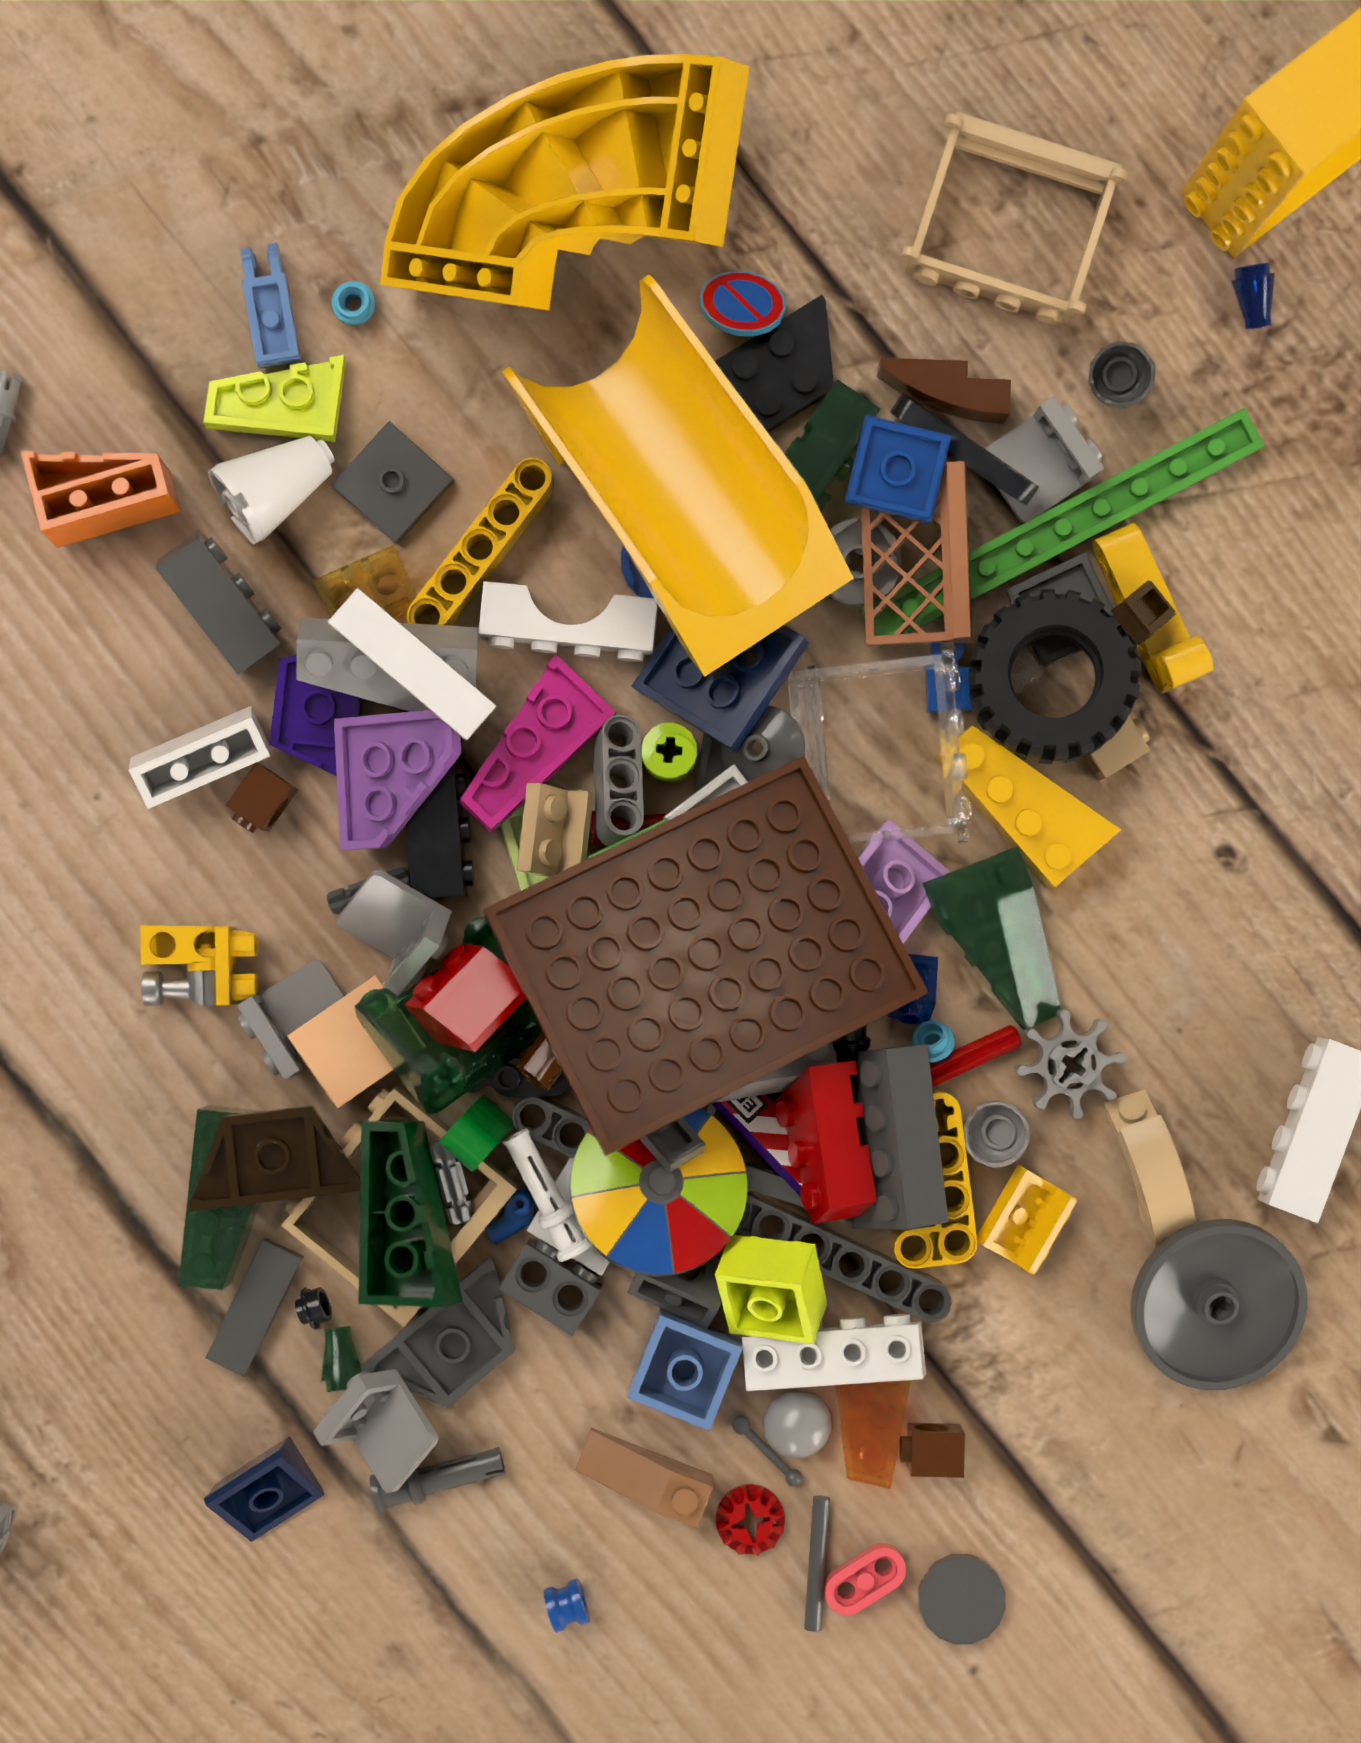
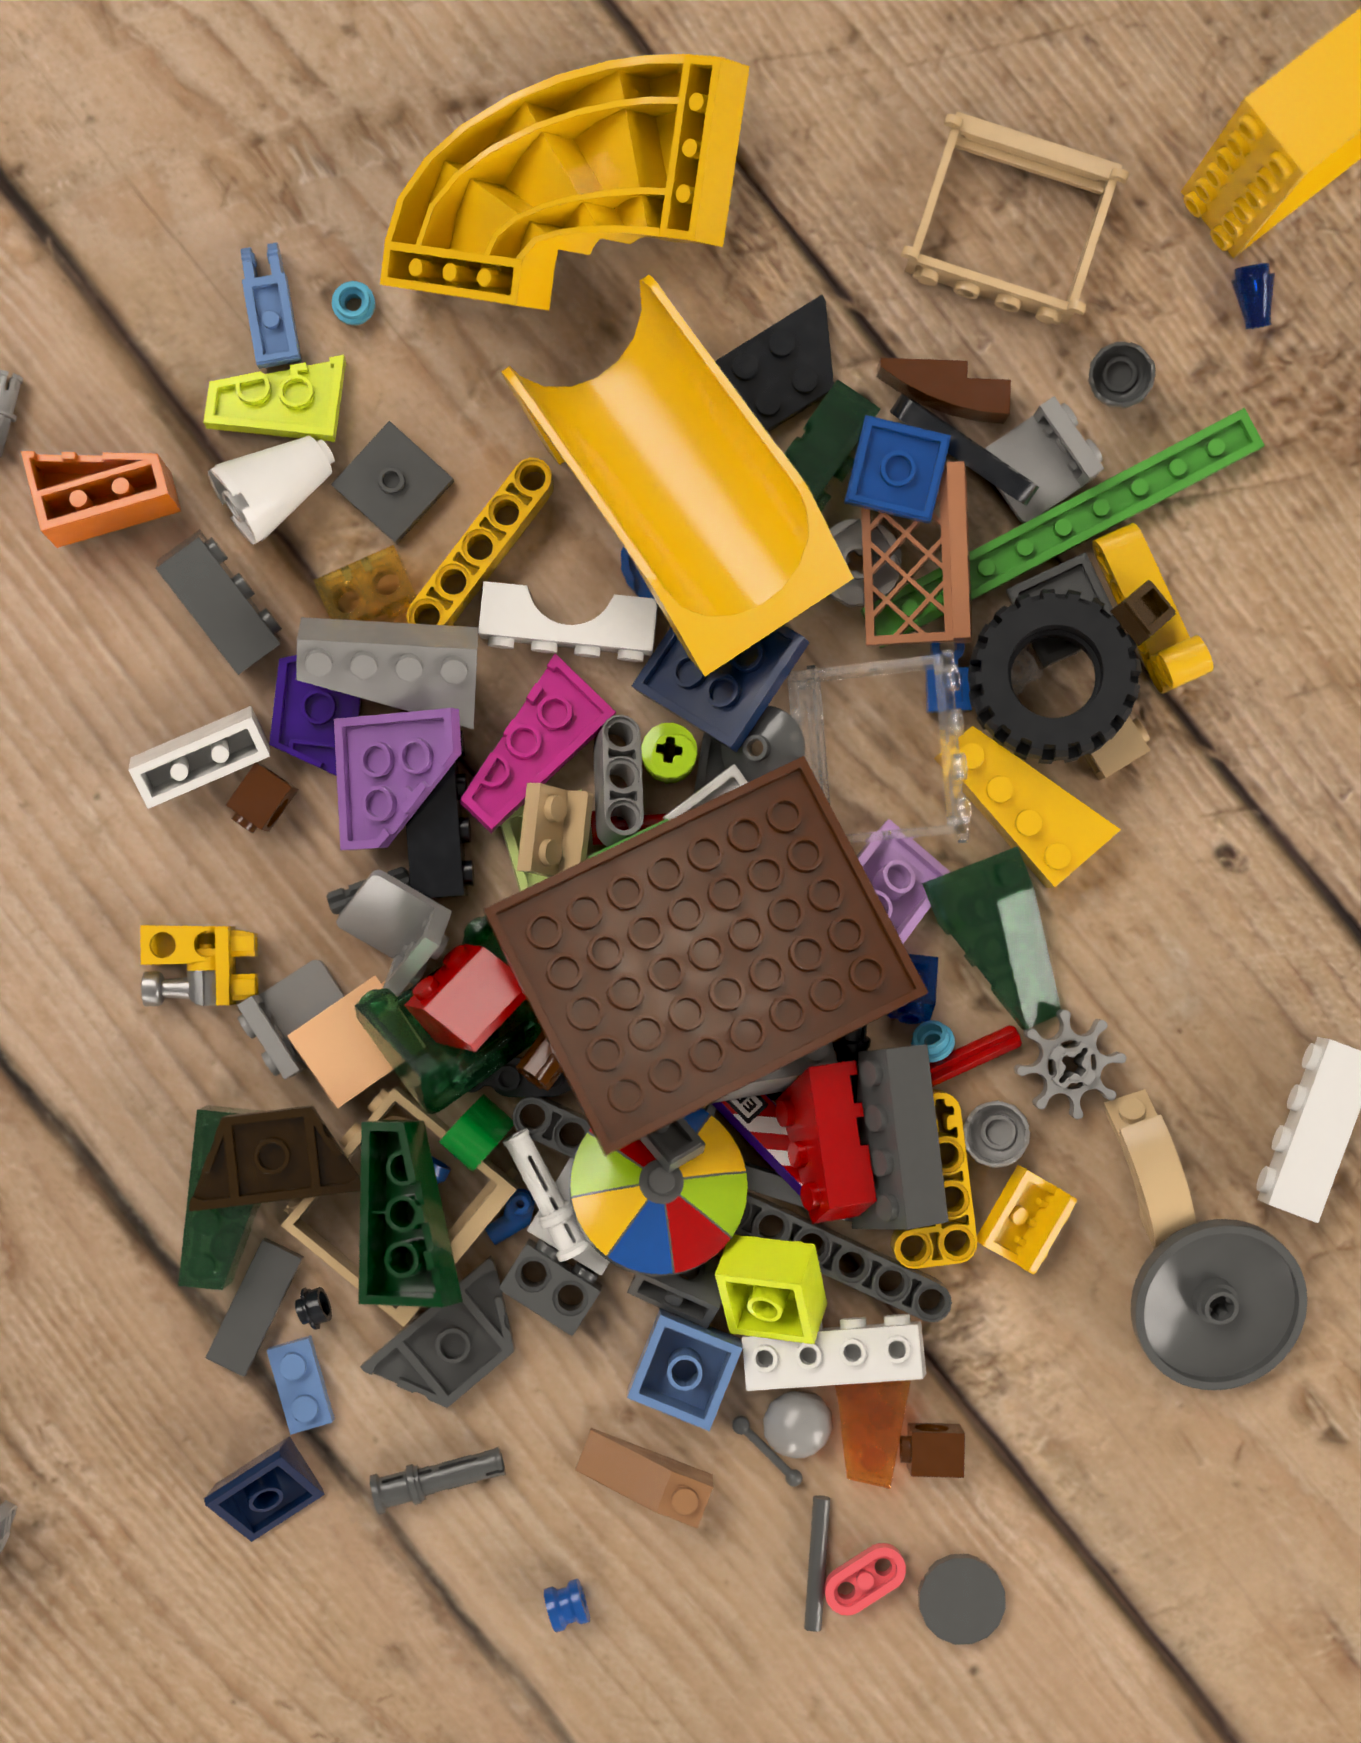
(300, 1385): none -> medium blue plate
(339, 1359): clear green cone -> none
(383, 1423): light grey bracket -> none
(411, 664): white tile -> none
(451, 1184): dark grey axle -> none
(732, 1510): red gear -> none
(742, 303): piece -> none

